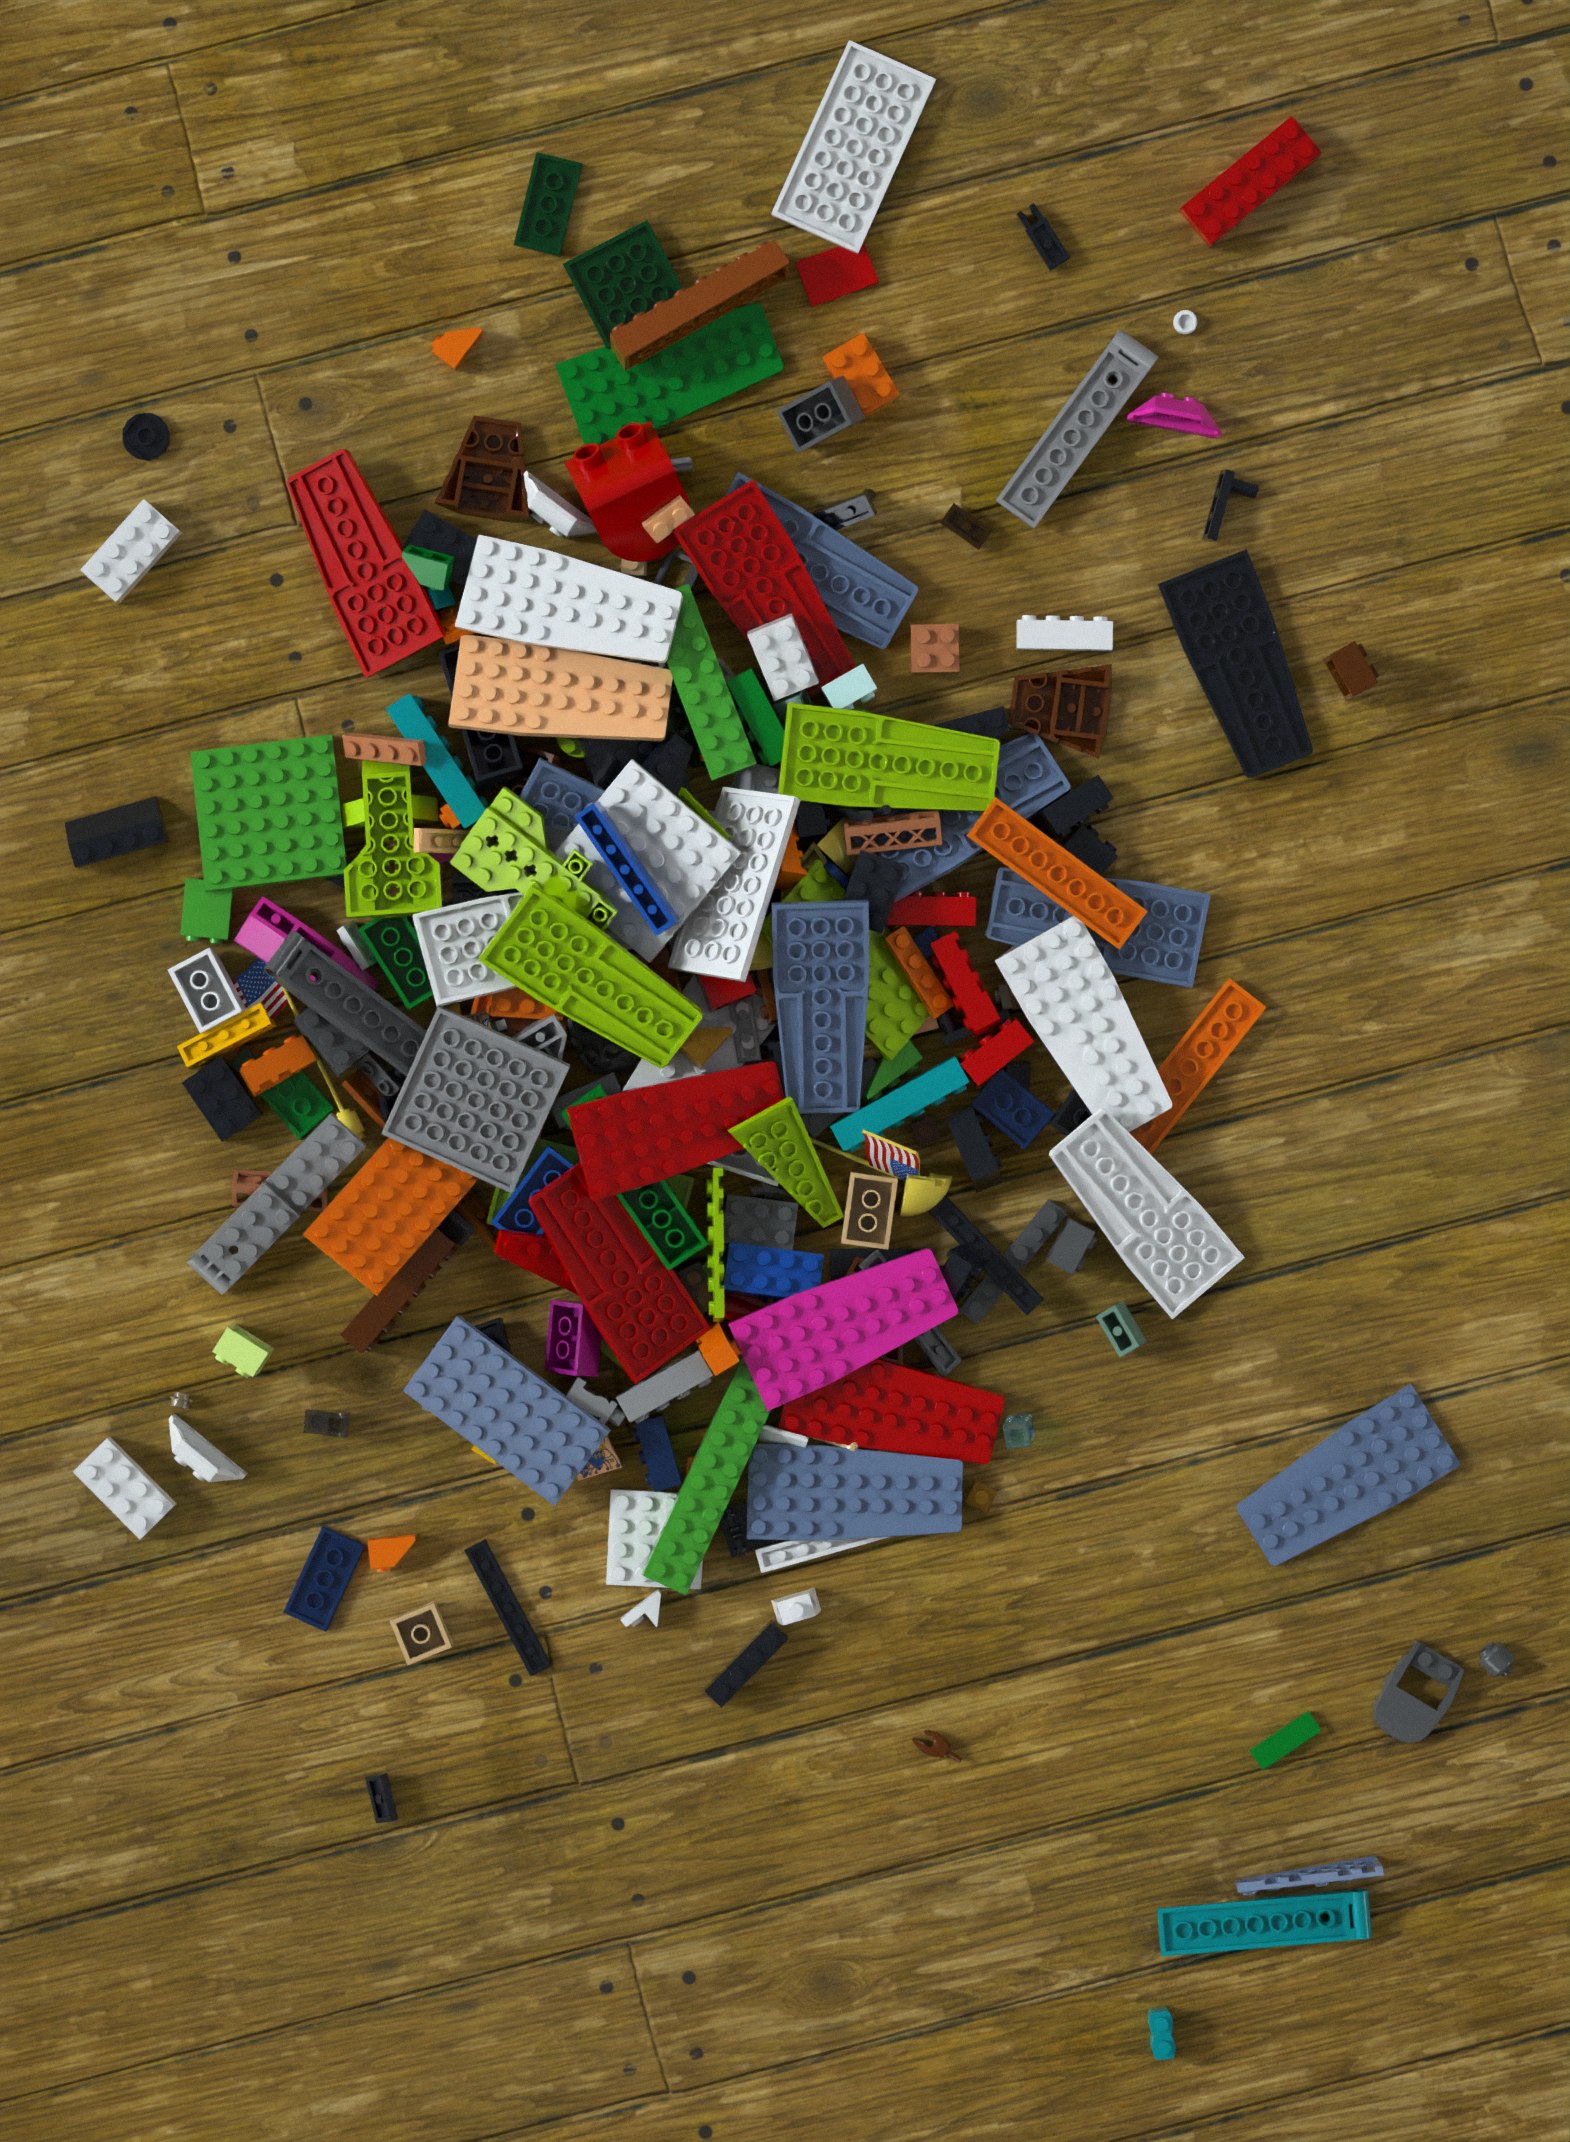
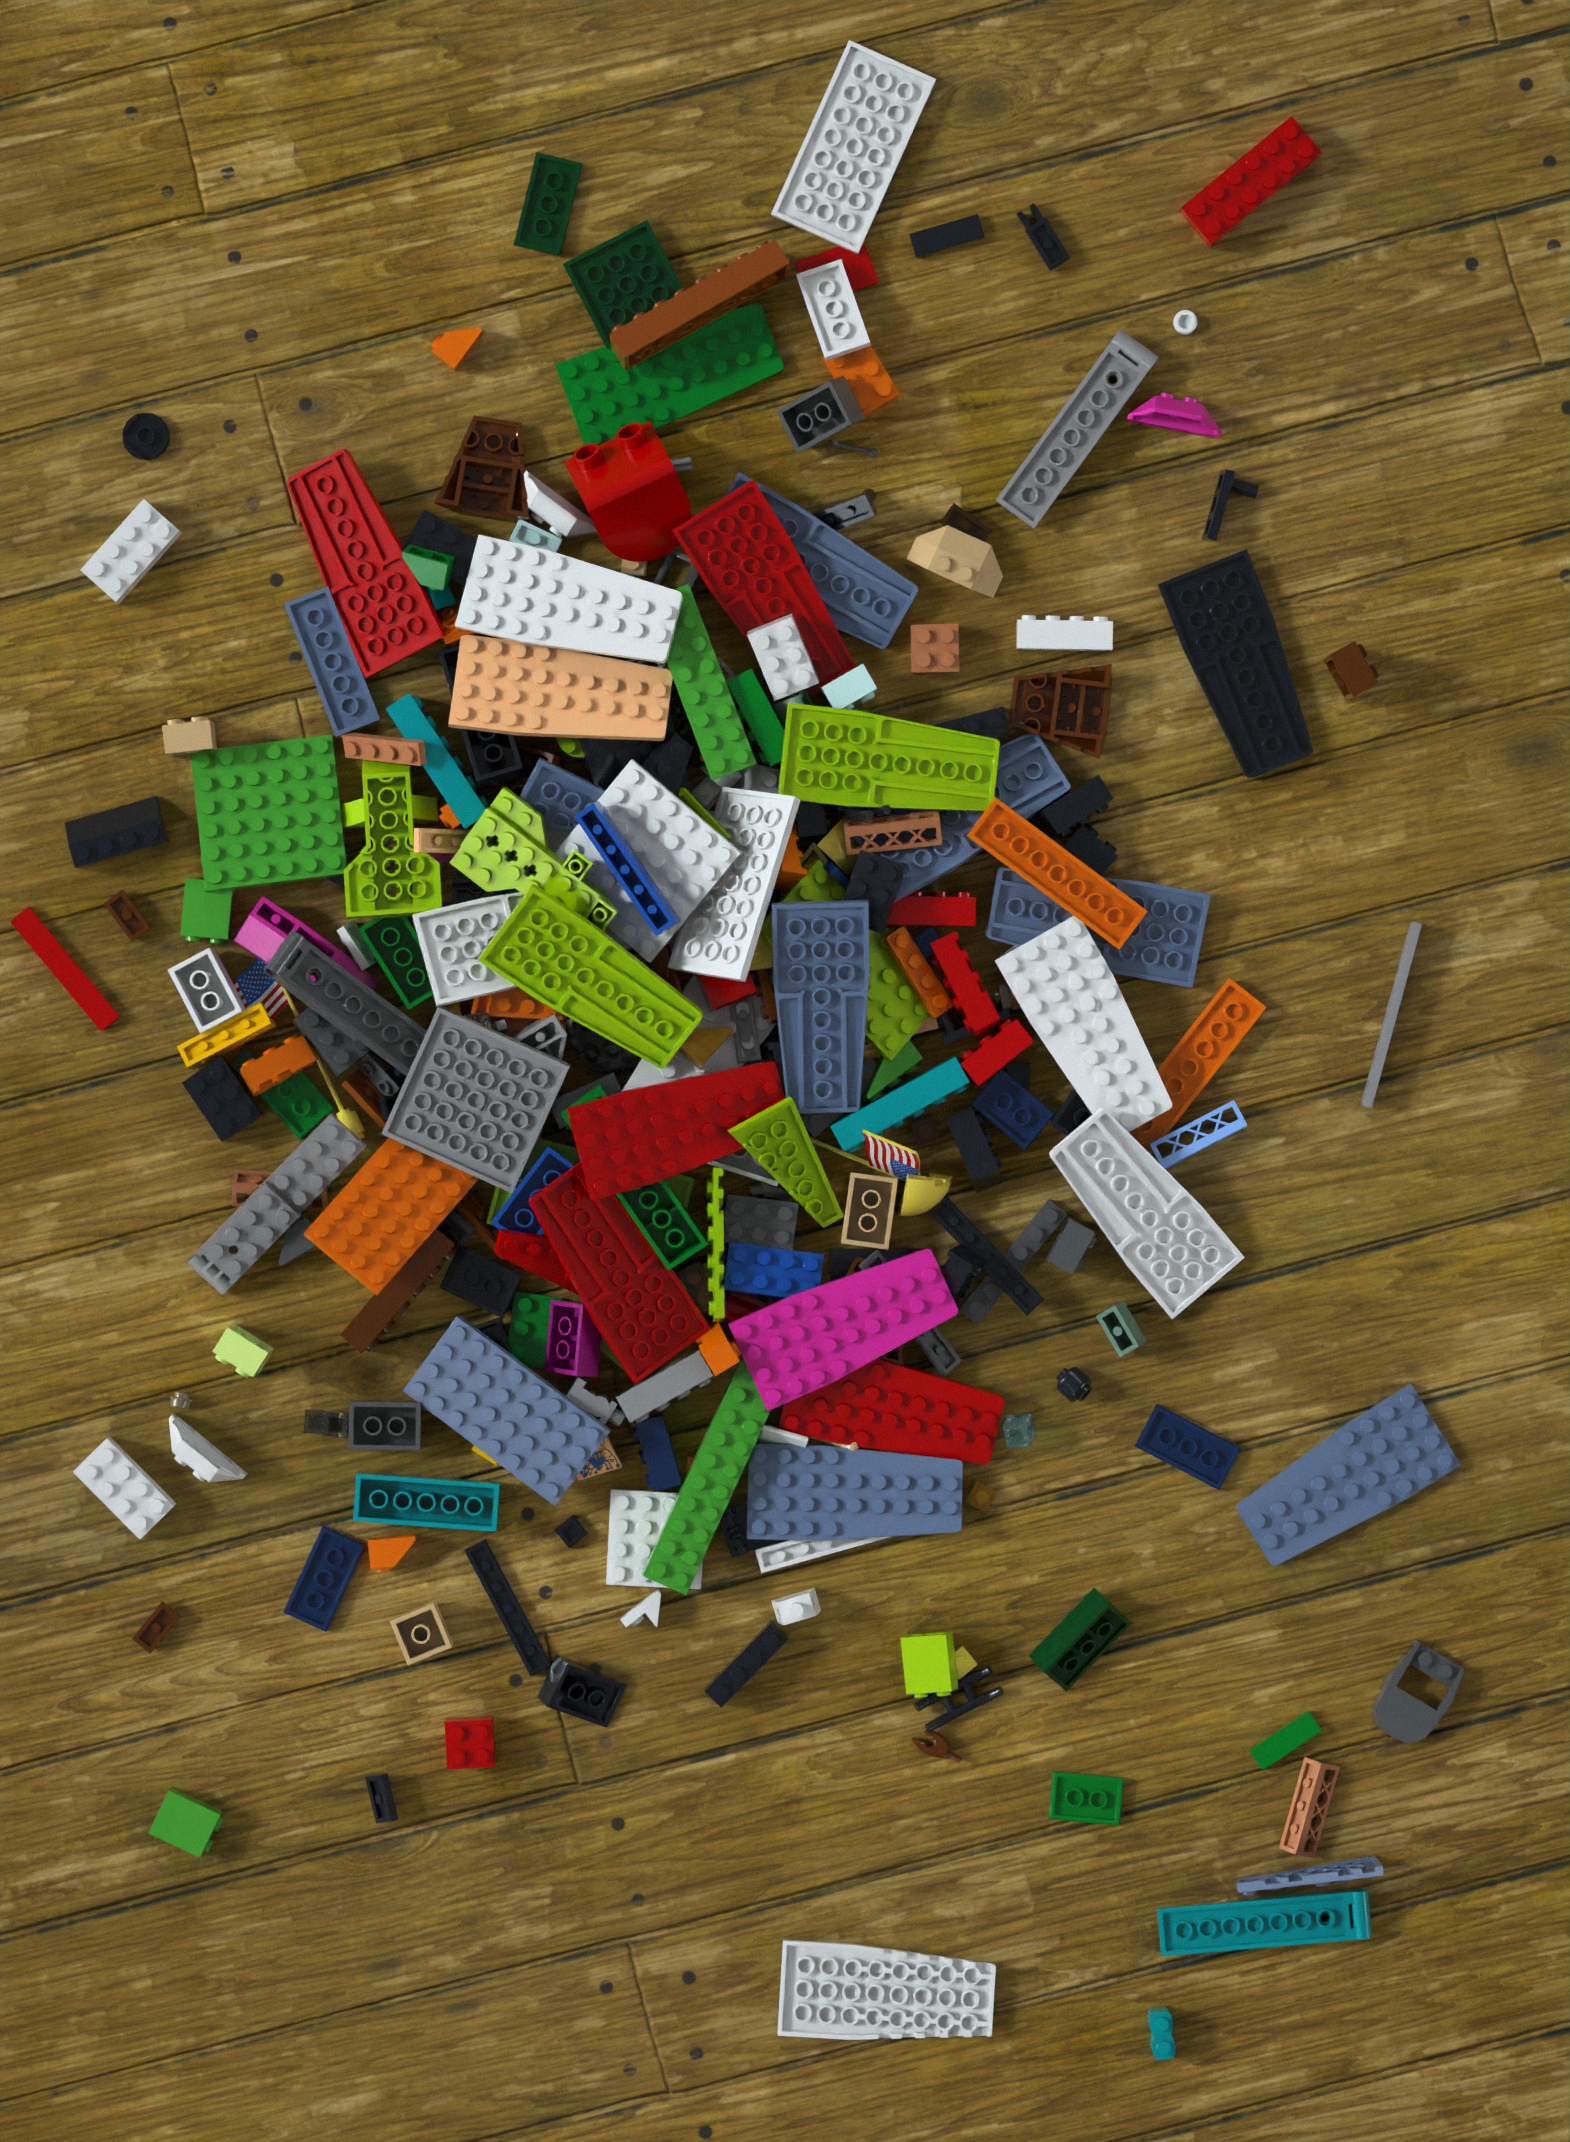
(65, 969): none -> red tile
(127, 915): none -> reddish brown plate
(156, 1627): none -> reddish brown plate
(186, 1822): none -> bright green brick
(189, 737): none -> tan brick
(295, 1242): none -> dark grey slope
(332, 661): none -> sand blue plate
(385, 1425): none -> dark grey brick
(426, 1501): none -> teal brick
(470, 1742): none -> red brick
(481, 1281): none -> black tile
(530, 1327): none -> green plate
(533, 536): none -> light aqua plate
(571, 1531): none -> black tile
(581, 1691): none -> black slope
(668, 518): light nougat plate -> none
(709, 791): none -> white slope
(833, 310): none -> white plate
(872, 452): none -> dark grey hinge
(881, 1993): none -> white wing
(929, 1664): none -> lime brick
(946, 235): none -> black tile
(958, 559): none -> tan wedge
(964, 1662): none -> light yellow plate
(973, 1701): none -> black piece
(1073, 1384): none -> black head
(1080, 1639): none -> dark green slope
(1086, 1798): none -> green tile
(1187, 1446): none -> dark blue tile
(1206, 1141): none -> light blue fence
(1305, 1807): none -> nougat fence
(1391, 1014): none -> light grey tile
(1496, 1659): dark grey head -> none

